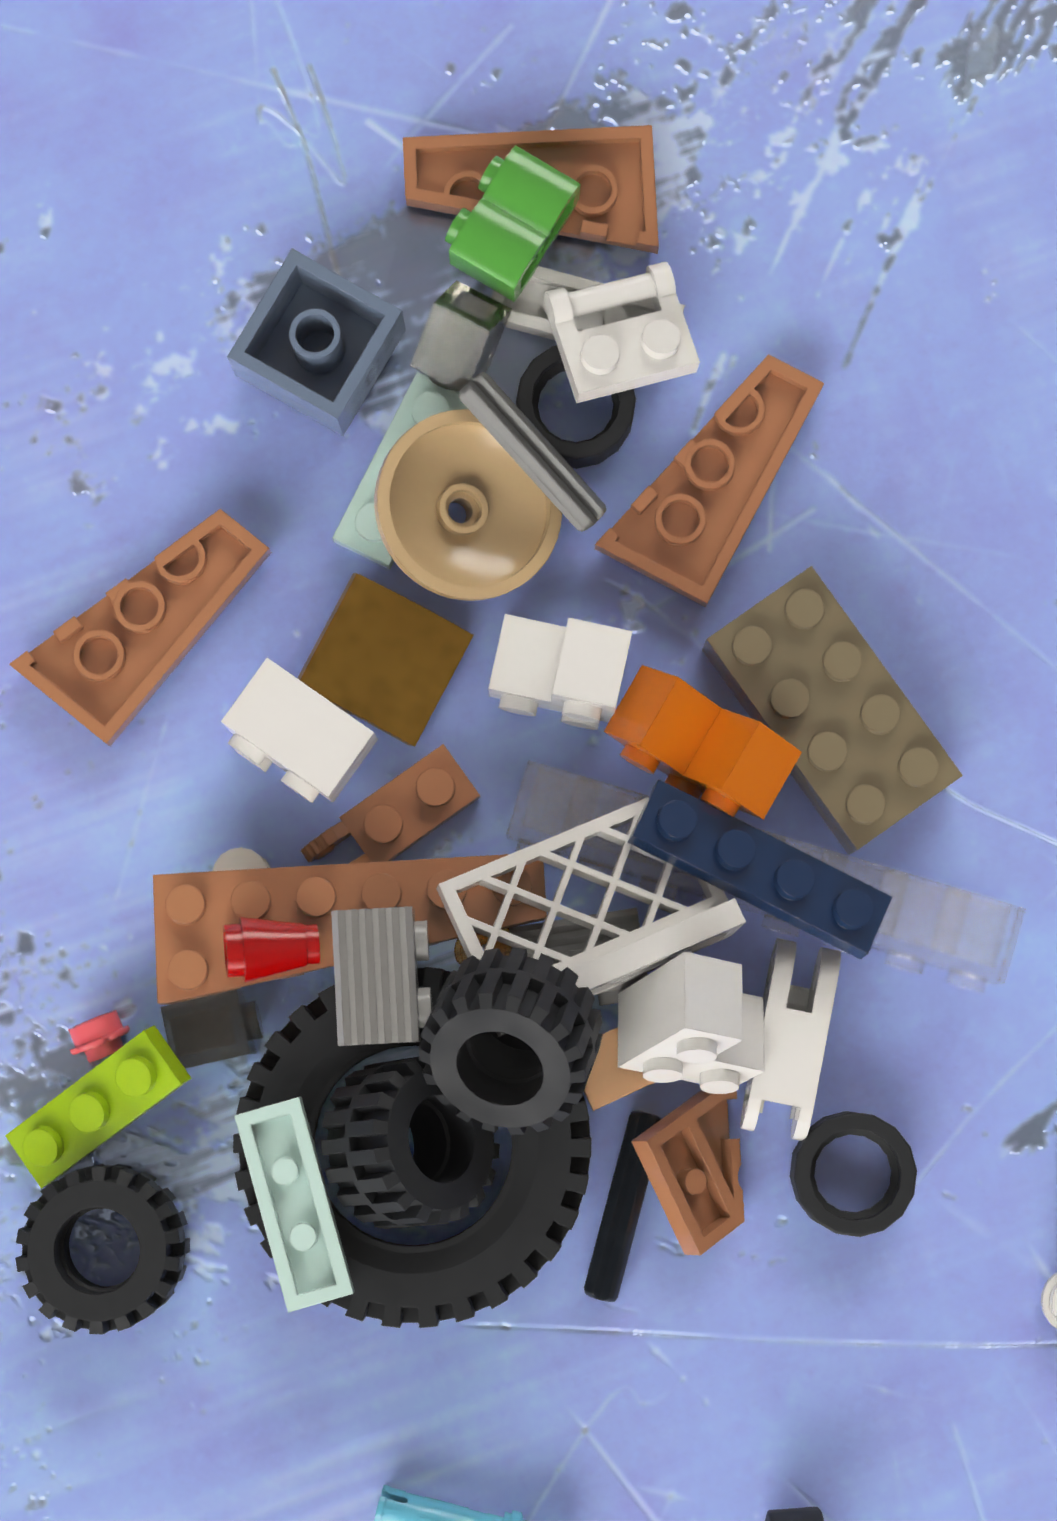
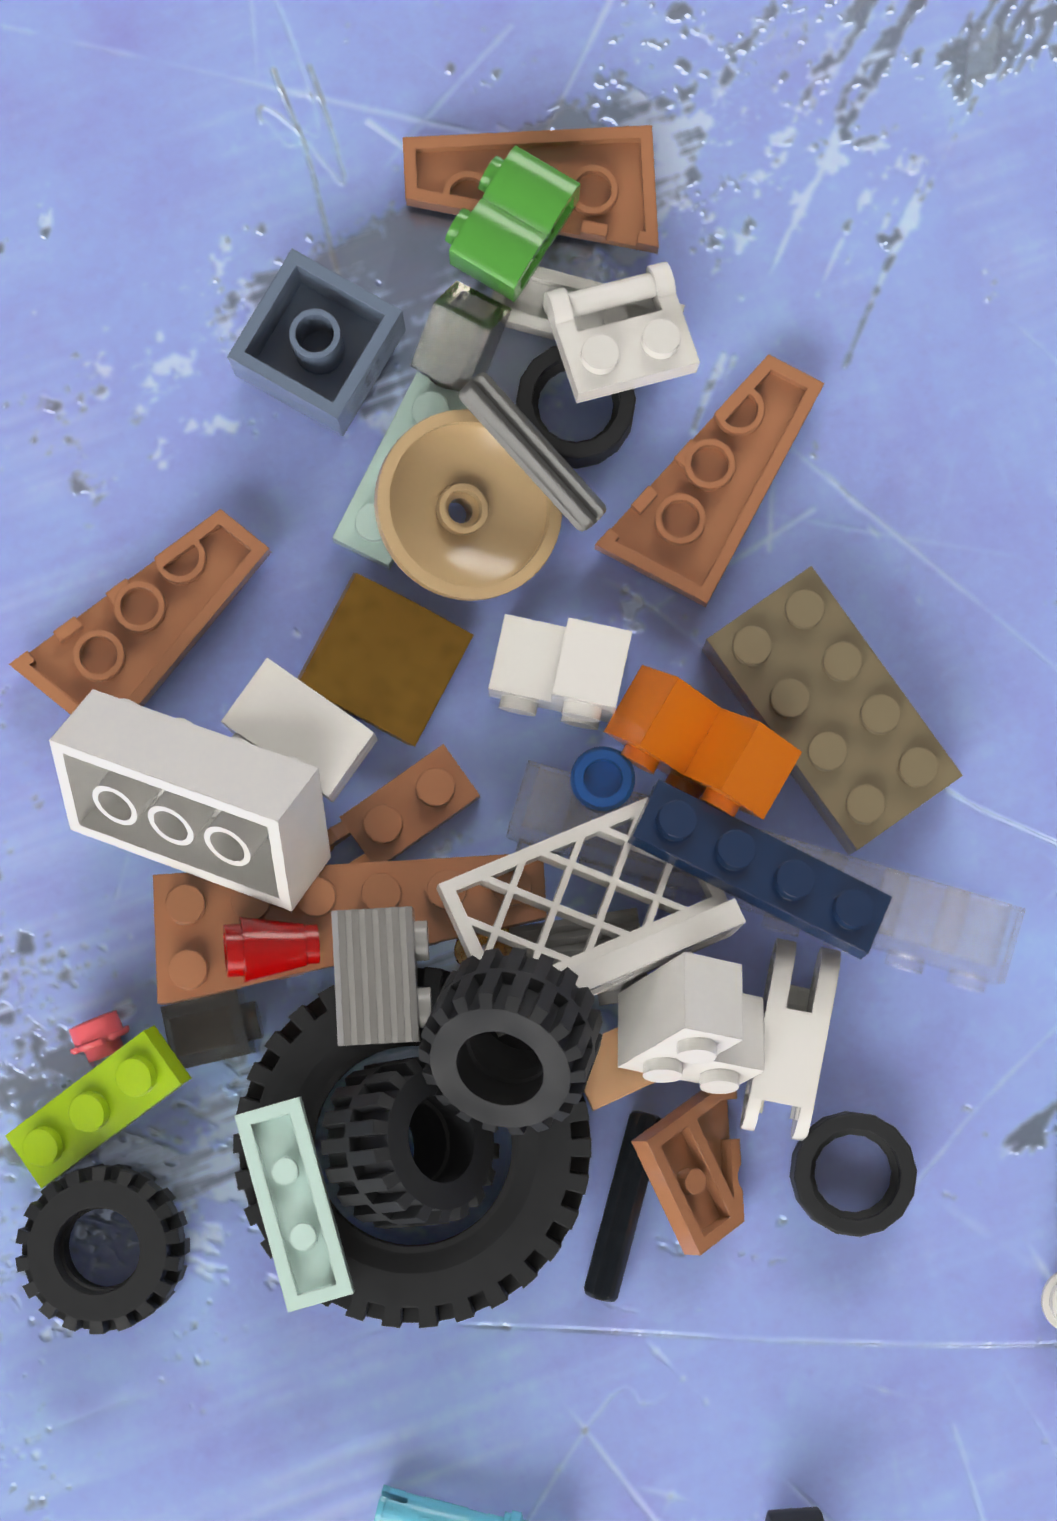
(192, 798): none -> white brick
(602, 779): none -> blue tile

